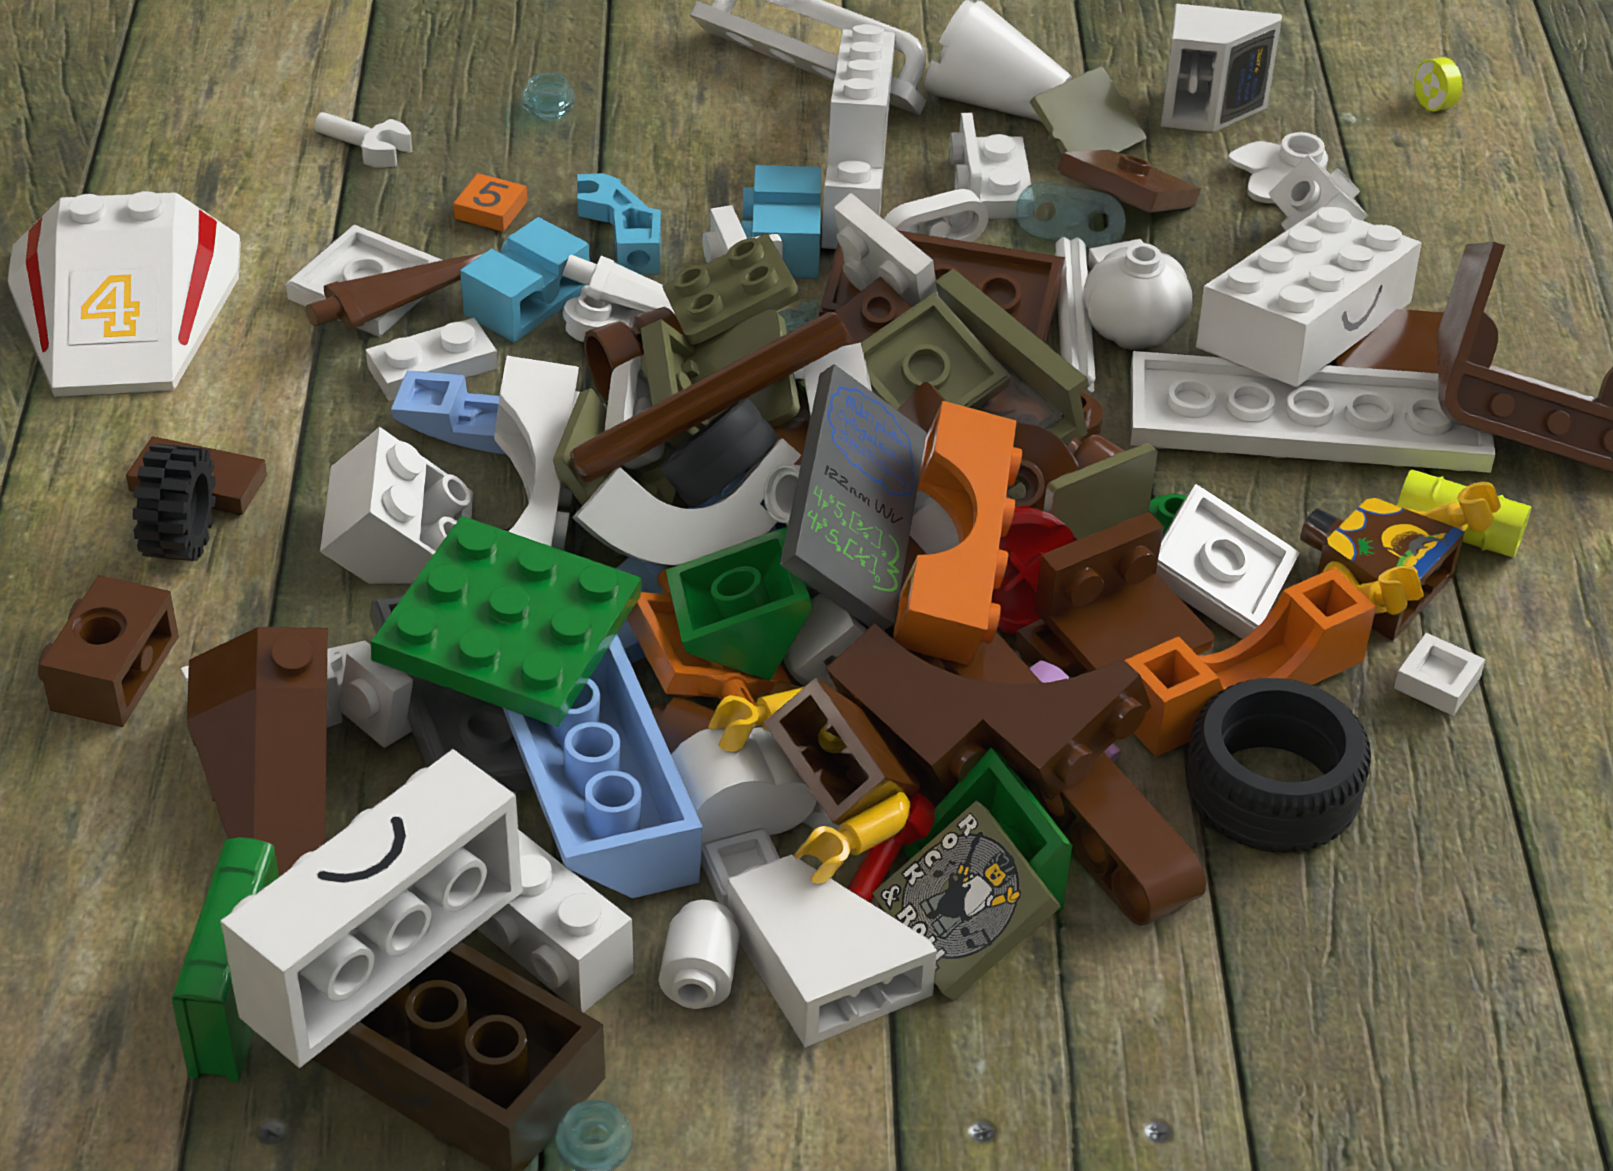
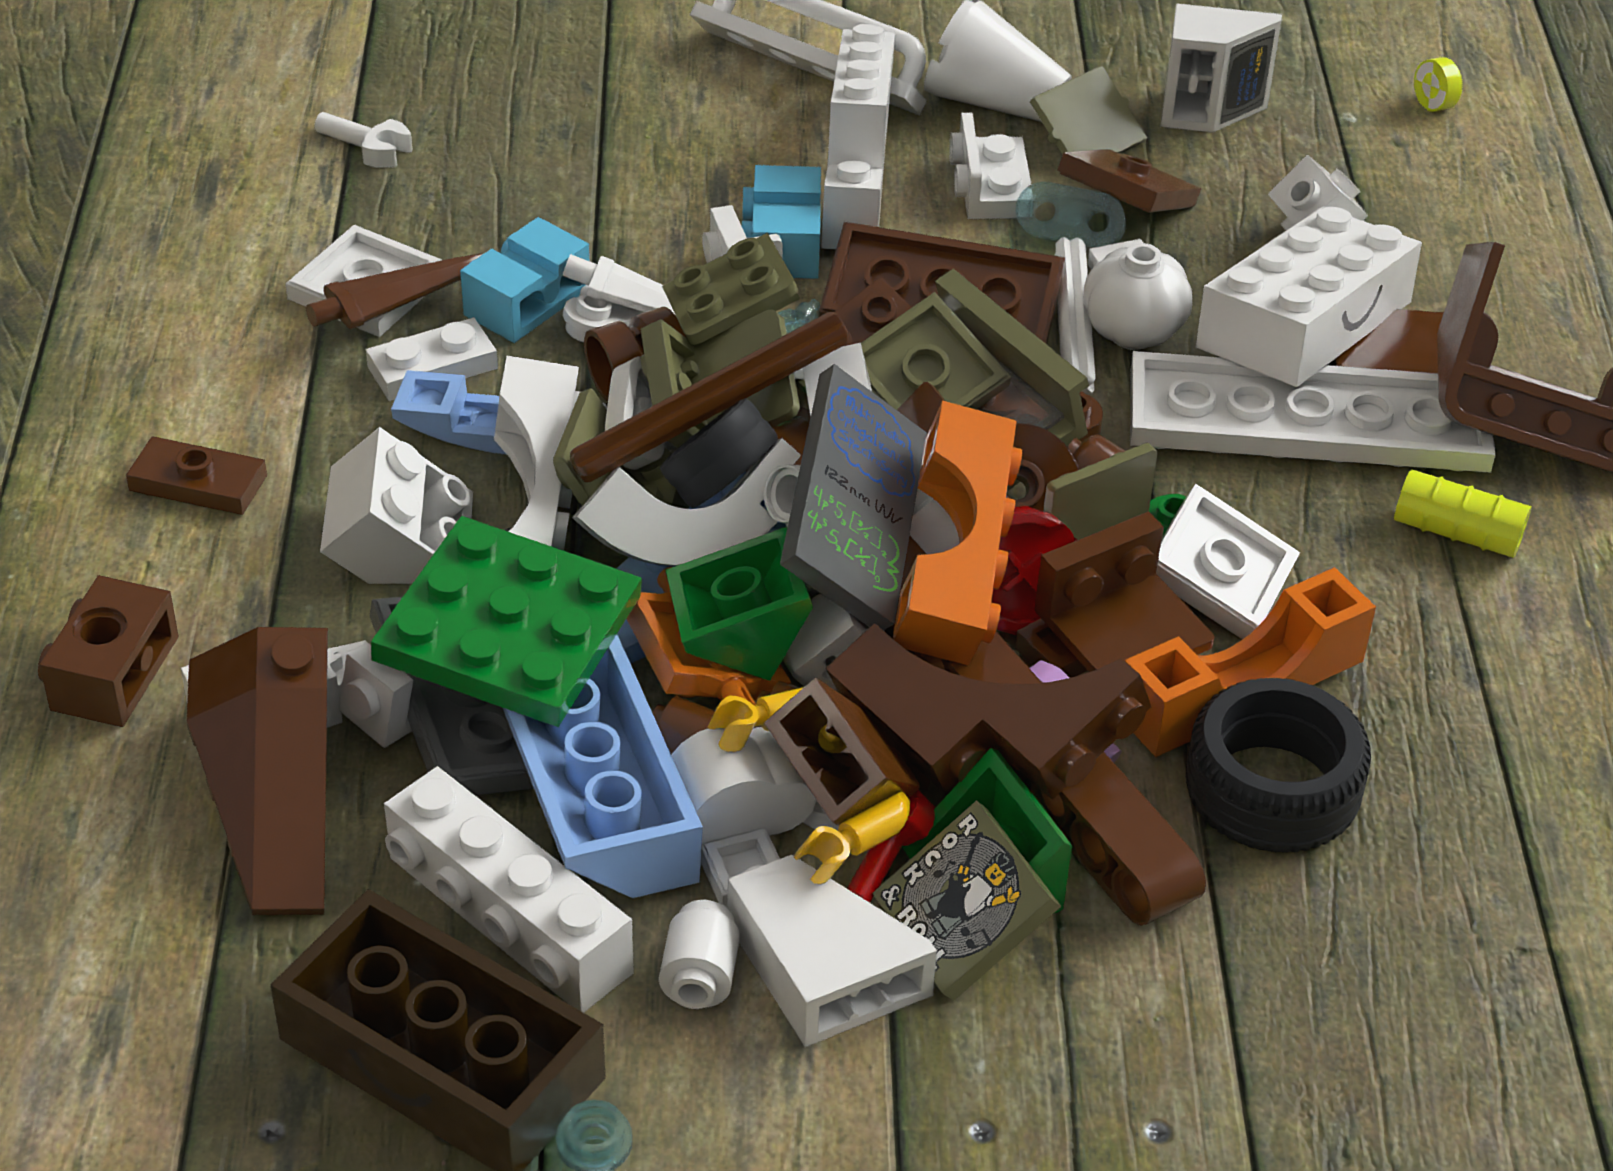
(121, 289): white wedge -> none
(174, 502): black tyre -> none
(204, 997): green piece -> none
(373, 906): white brick -> none
(490, 202): orange tile -> none
(548, 96): clear light blue plate -> none
(634, 223): medium azure piece -> none
(877, 249): white plate -> none
(946, 215): white plate -> none
(1272, 161): white plate -> none
(1399, 553): torso -> none
(1439, 674): white plate -> none

